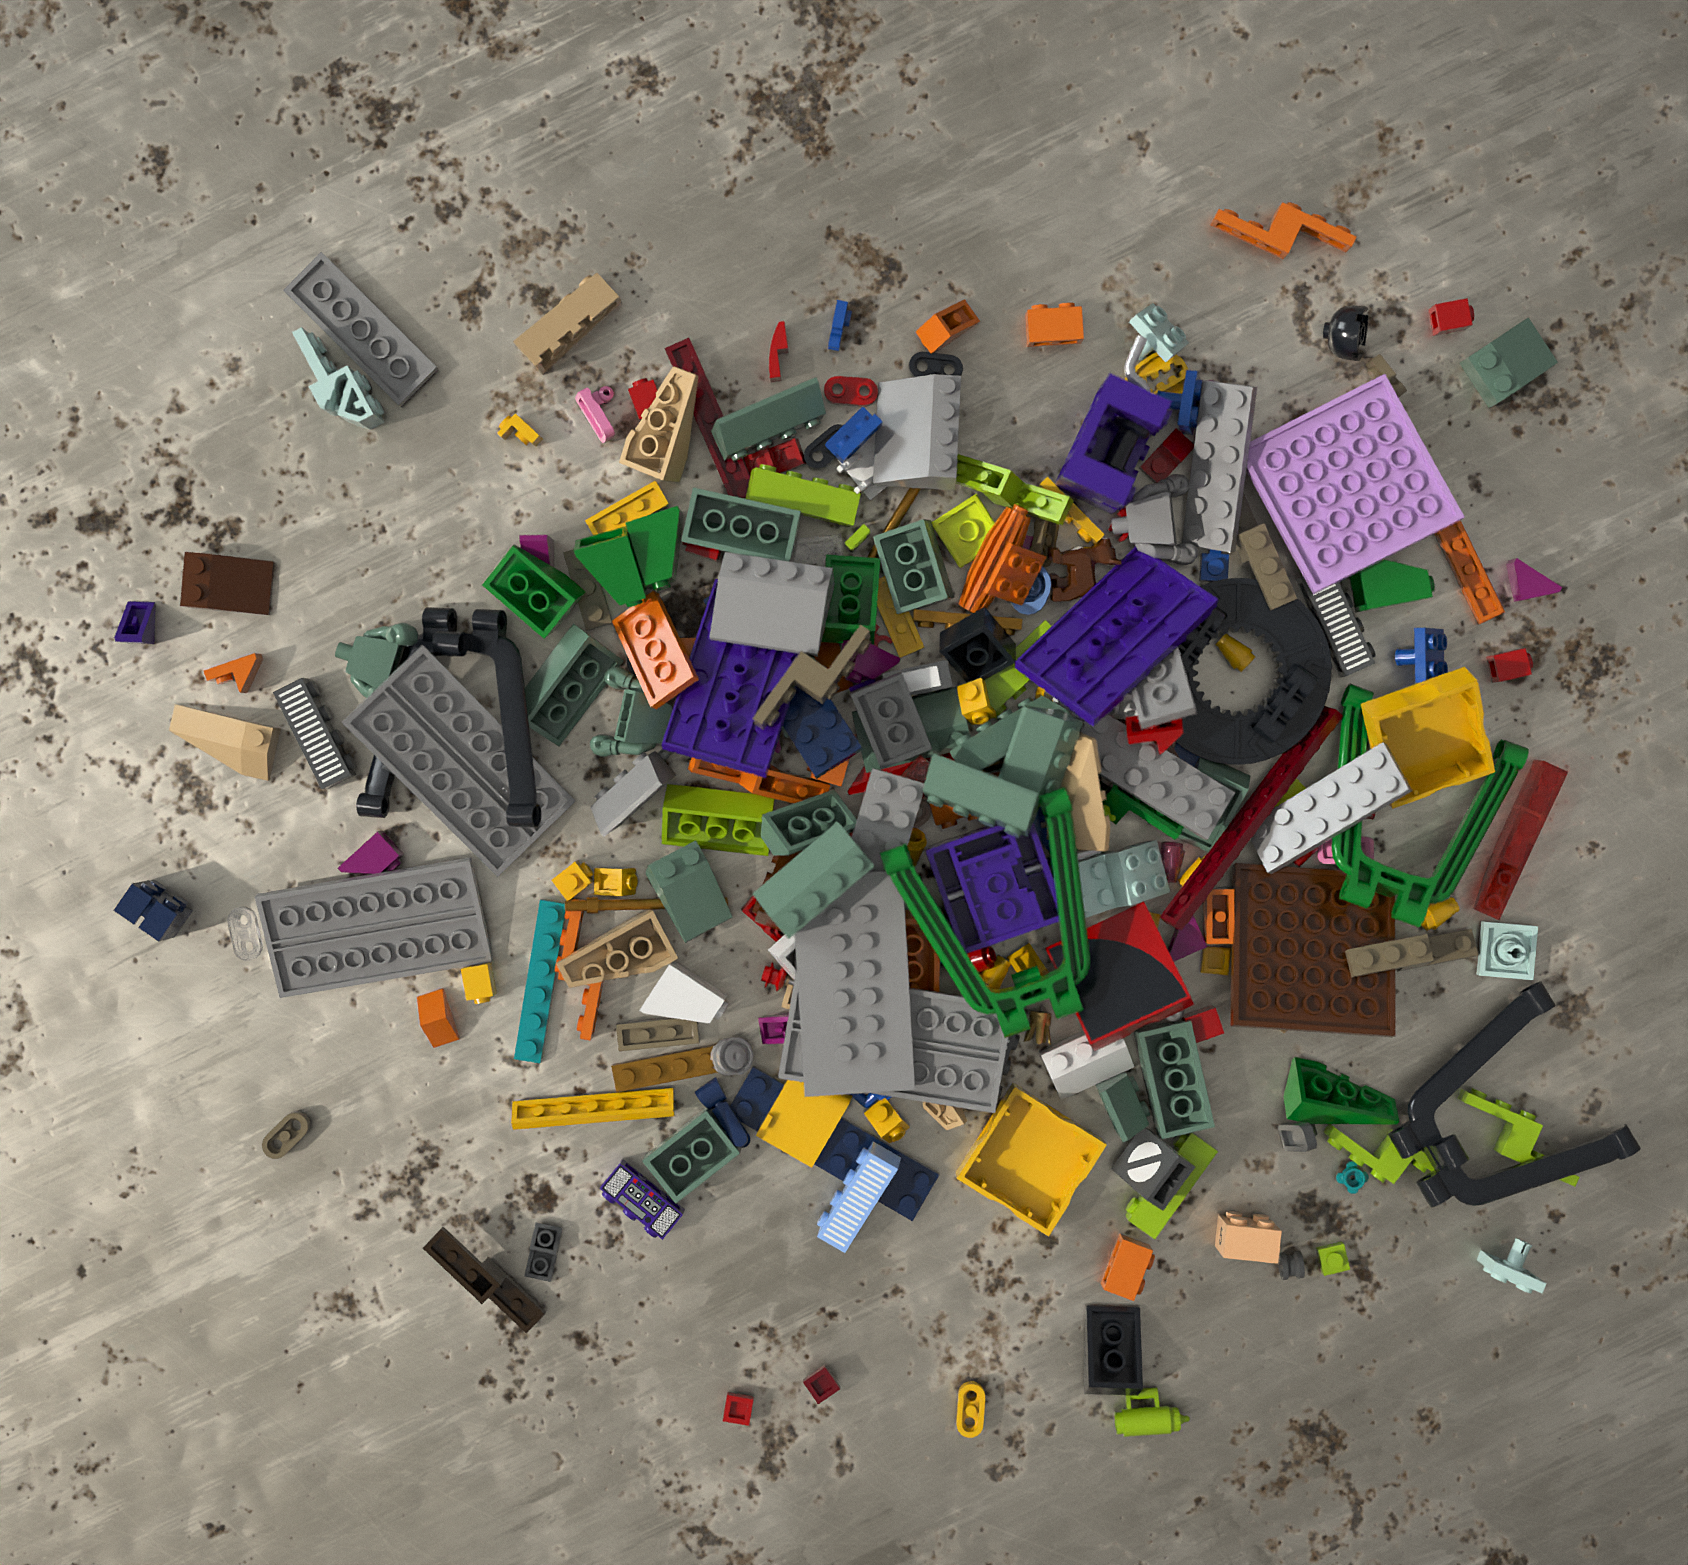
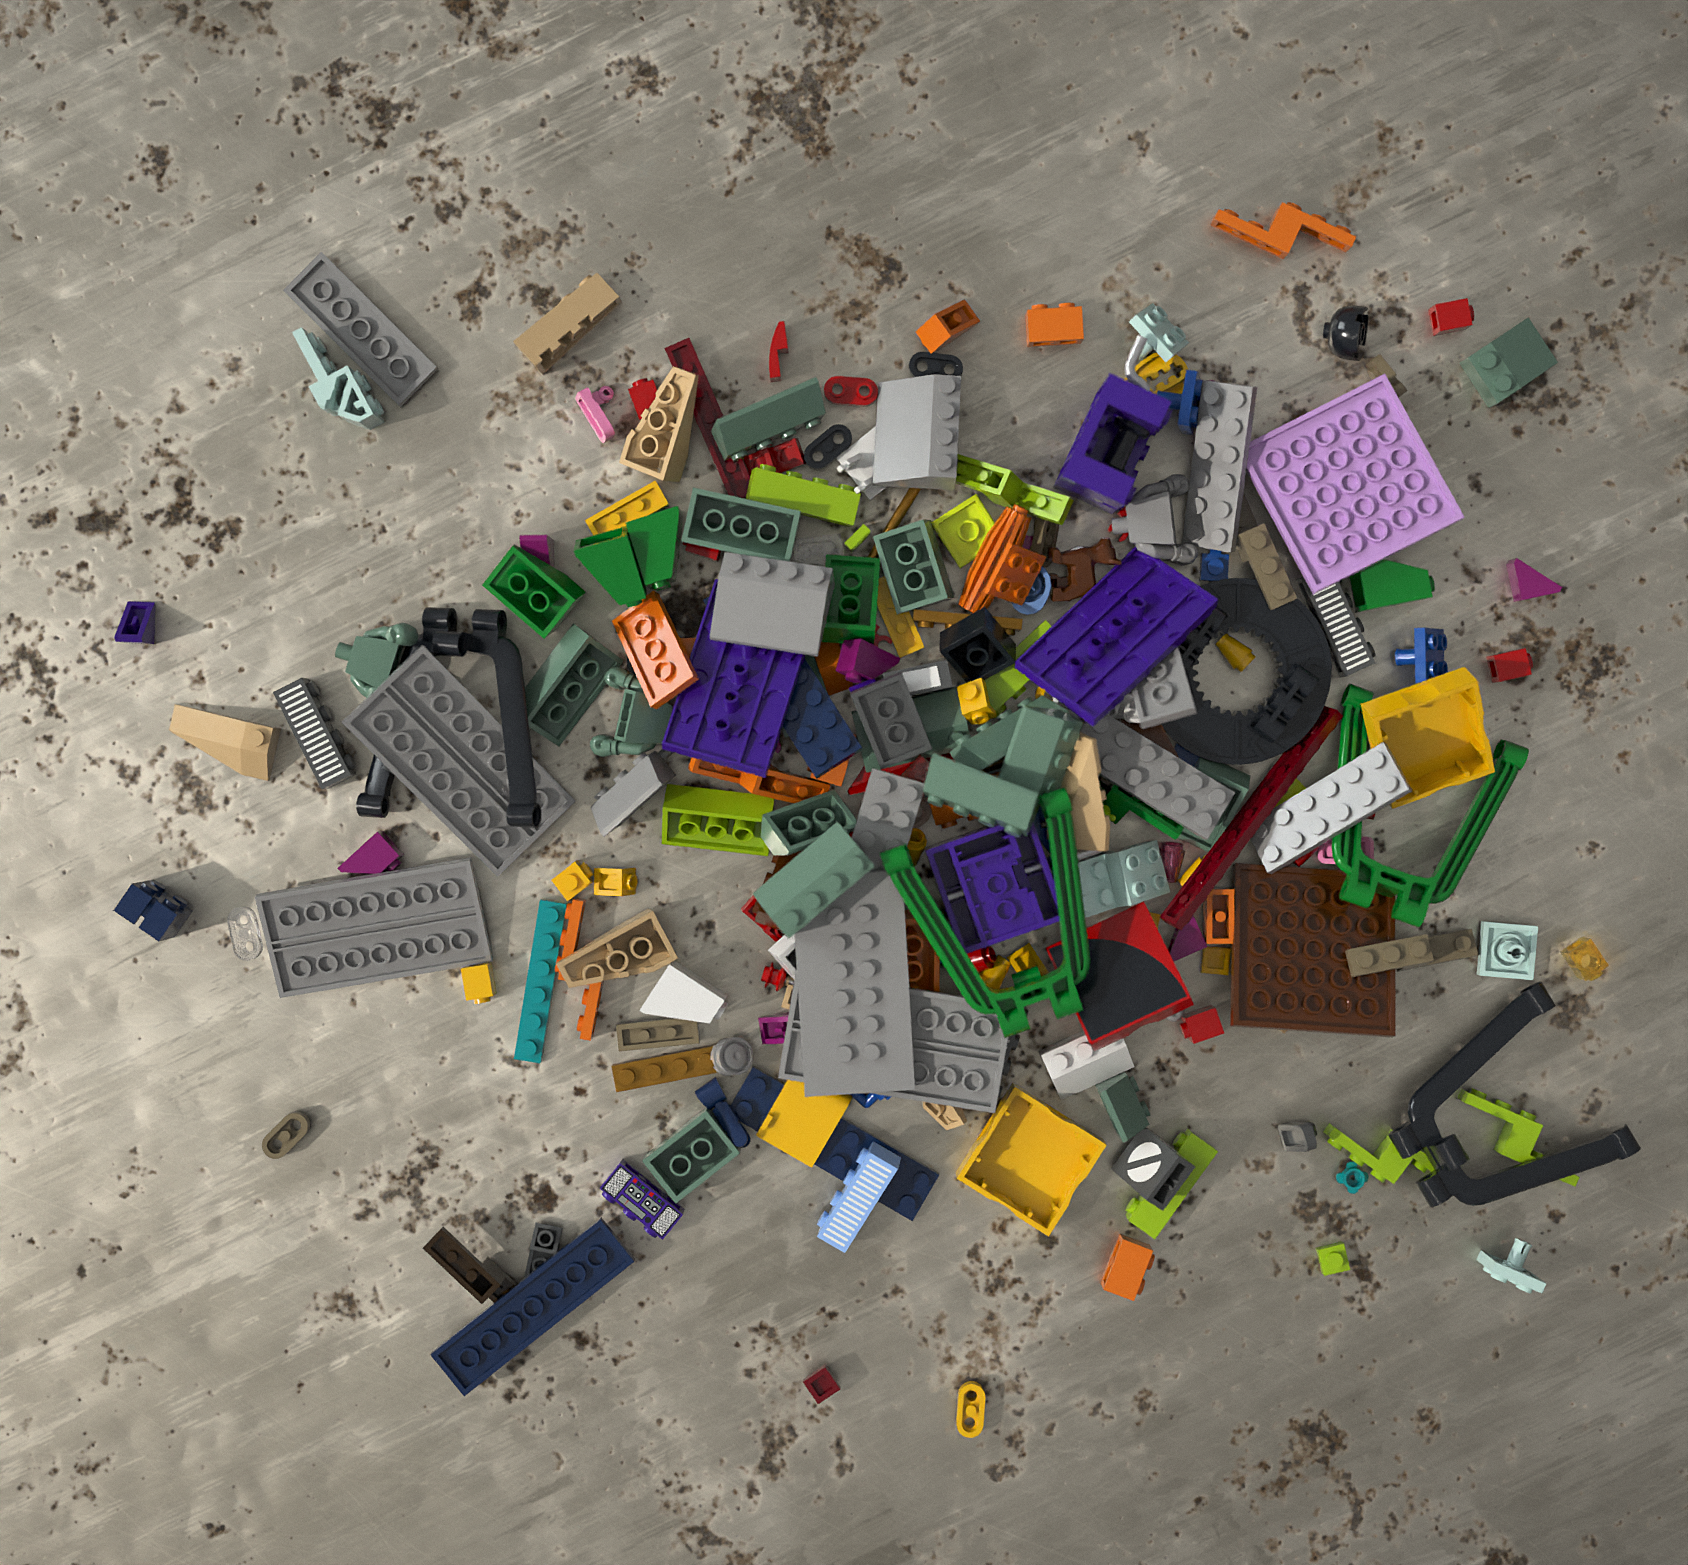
(227, 583): reddish brown slope -> none
(243, 669): orange slope -> none
(437, 1018): orange slope -> none
(524, 433): yellow bracket -> none
(532, 1306): none -> dark blue plate
(593, 603): dark tan plate -> none
(593, 905): pearl gold bar -> none
(593, 1108): yellow plate -> none
(689, 891): sand green slope -> none
(738, 1408): red plate -> none
(812, 678): dark tan bracket -> none
(841, 318): blue plate -> none
(853, 434): blue bracket -> none
(887, 1121): yellow bracket -> none
(1041, 1021): pearl gold piece -> none
(1087, 529): yellow plate -> none
(1113, 1351): black slope -> none
(1148, 1420): lime piece -> none
(1163, 733): red slope -> none
(1167, 456): red slope -> none
(1173, 1078): sand green slope -> none
(1248, 1237): light nougat brick -> none
(1291, 1265): dark grey wheel -> none
(1326, 1098): green wedge -> none
(1439, 913): yellow cone -> none
(1469, 572): orange tile -> none
(1519, 836): clear red slope -> none
(1573, 956): none -> clear yellow brick

